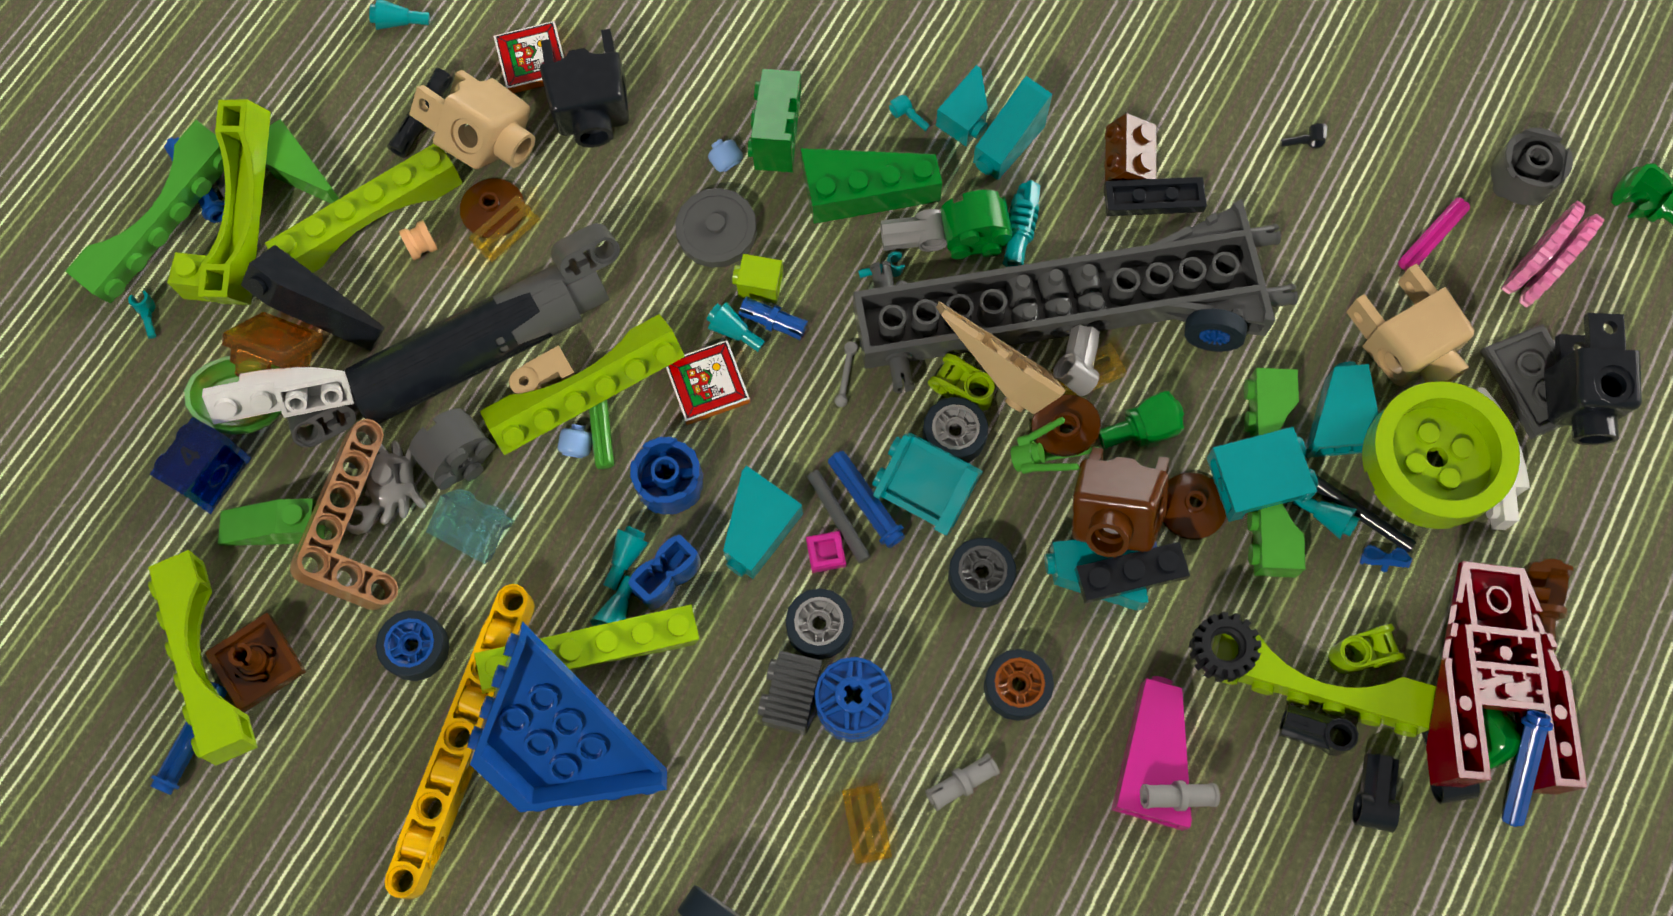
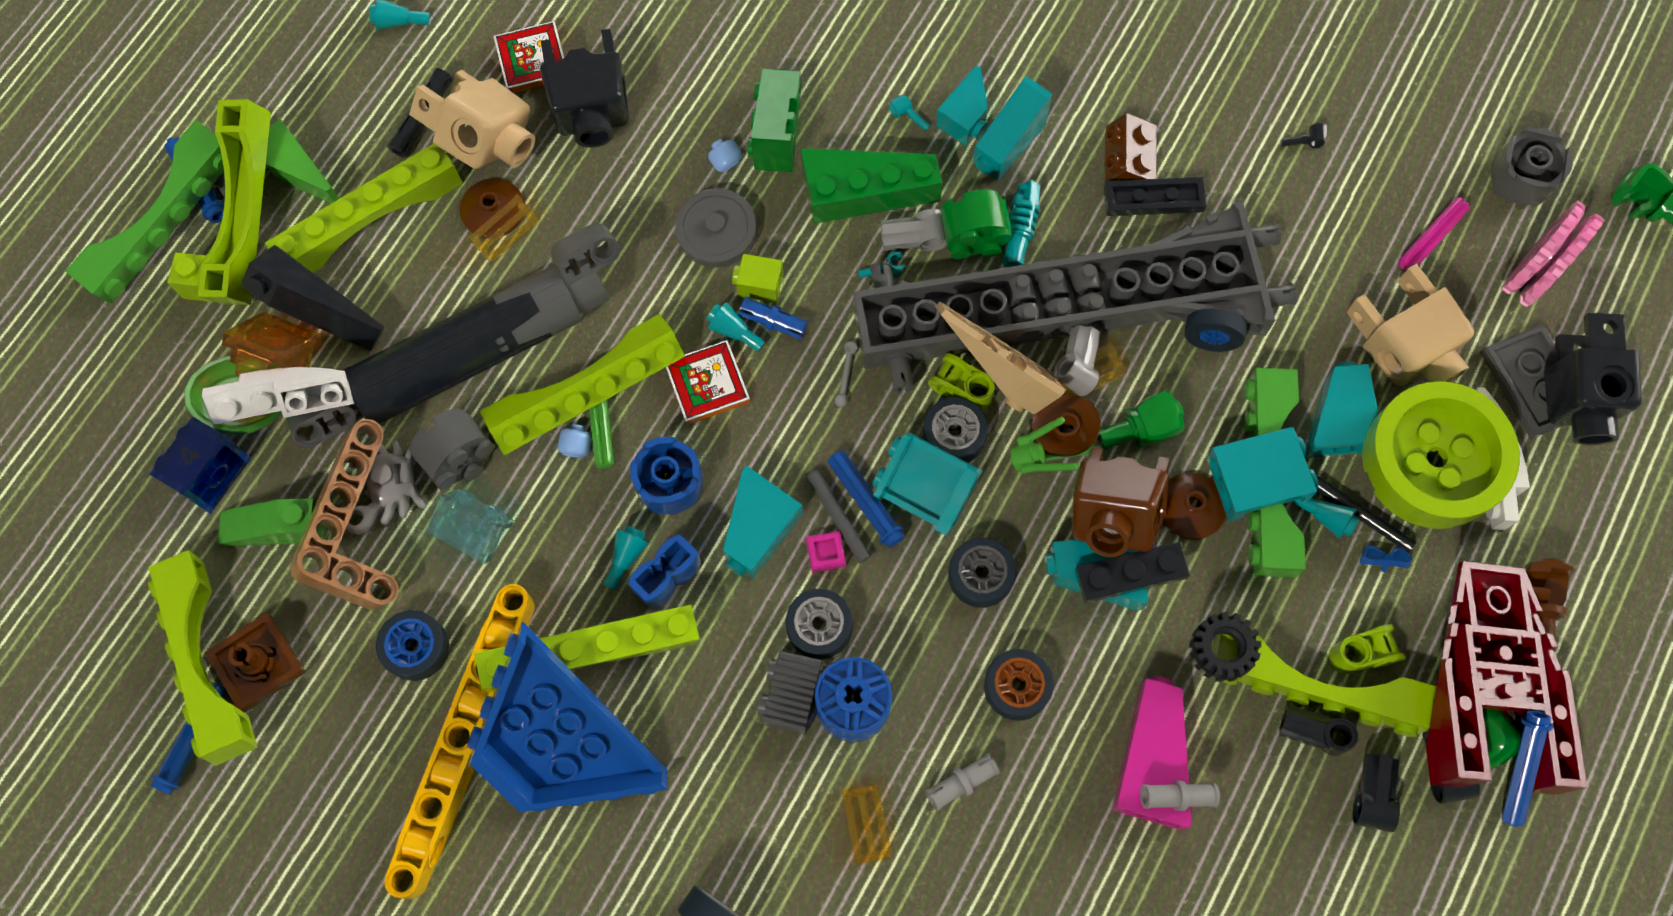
(145, 309): teal hand -> none
(418, 240): light nougat wheel -> none
(541, 372): tan leg -> none
(616, 607): teal cone -> none

